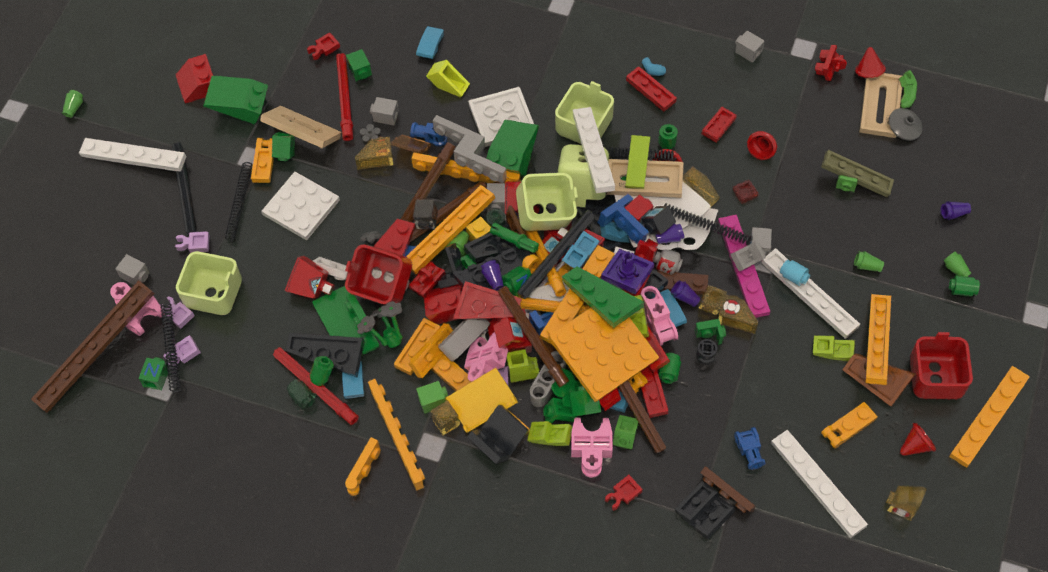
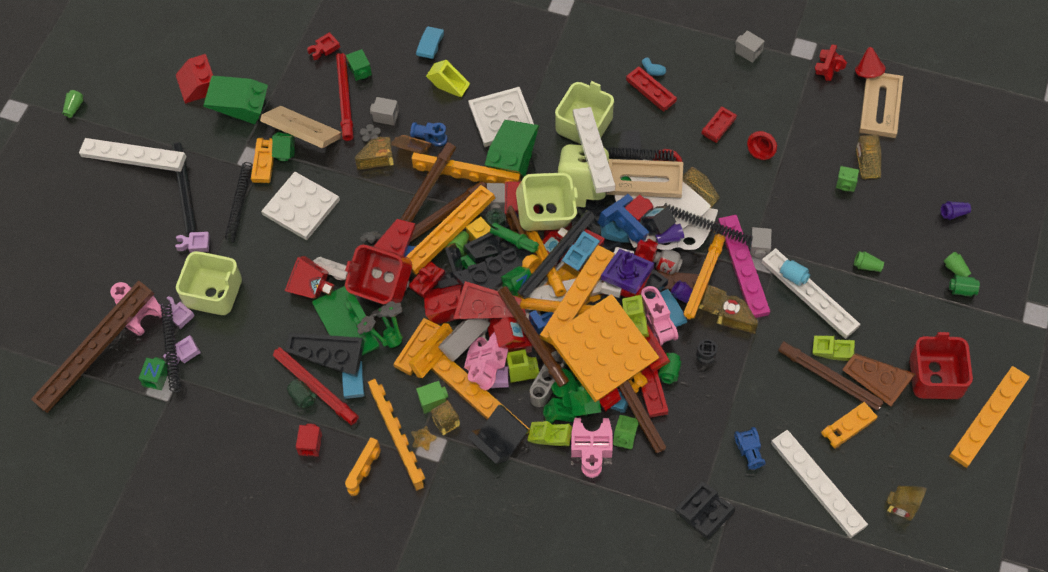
(132, 270): light grey brick -> none
(309, 440): none -> red brick
(321, 370): green brick -> none
(423, 443): none -> clear yellow plate
(425, 214): clear smoke brick -> none
(469, 149): light grey bracket -> none
(480, 398): yellow piece -> none
(492, 273): dark purple cone -> none
(604, 298): green wing -> none
(625, 490): red plate -> none
(637, 162): lime tile -> none
(667, 136): green brick -> none
(696, 296): none -> light orange axle
(709, 328): green bracket -> none
(727, 491): reddish brown plate -> none
(745, 191): clear red tile -> none
(748, 256): light grey bracket -> none
(816, 367): none -> reddish brown axle
(866, 177): olive tile -> none
(869, 156): none -> clear yellow slope
(878, 340): light orange plate -> none
(905, 124): dark grey dish -> none
(910, 89): bright green piece -> none
(917, 442): red hat -> none

